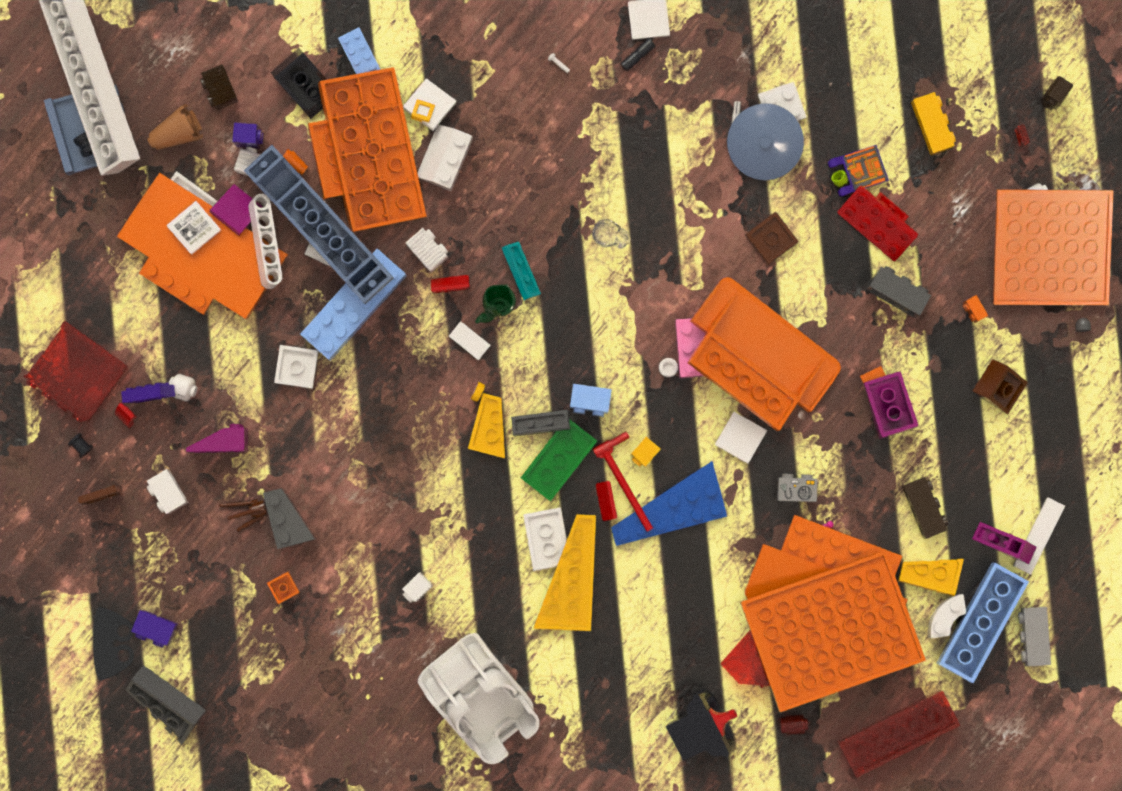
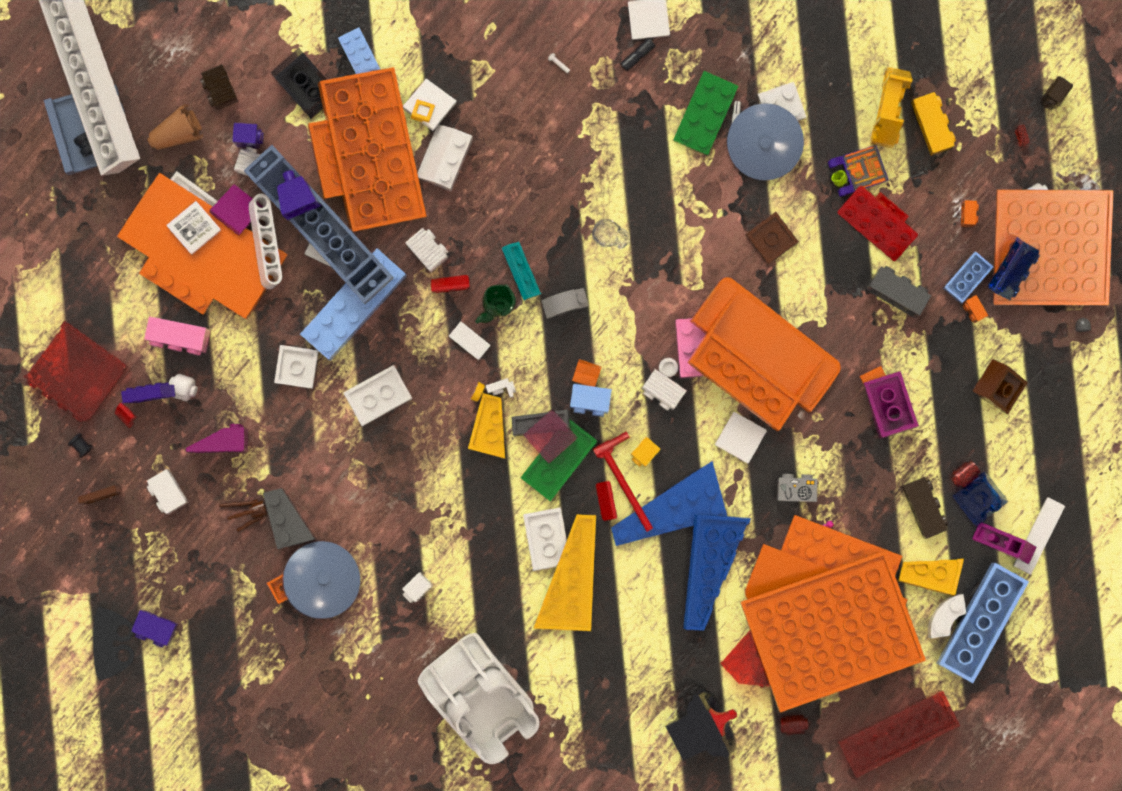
(166, 703): dark grey wedge -> none
(177, 336): none -> bright pink brick
(295, 161): orange cone -> none
(295, 196): none -> dark purple torso
(321, 580): none -> sand blue dish
(377, 395): none -> white tile
(497, 387): none -> white bracket
(550, 436): none -> clear pink tile
(565, 302): none -> light grey brick
(586, 373): none -> orange piece
(664, 390): none -> white brick
(705, 113): none -> green plate
(711, 558): none -> blue wing
(887, 124): none -> yellow wedge
(965, 474): none -> clear red brick
(968, 213): none -> orange piece
(968, 277): none -> light blue piece
(980, 498): none -> clear blue slope
(1014, 269): none -> clear blue slope
(1034, 636): light grey brick -> none

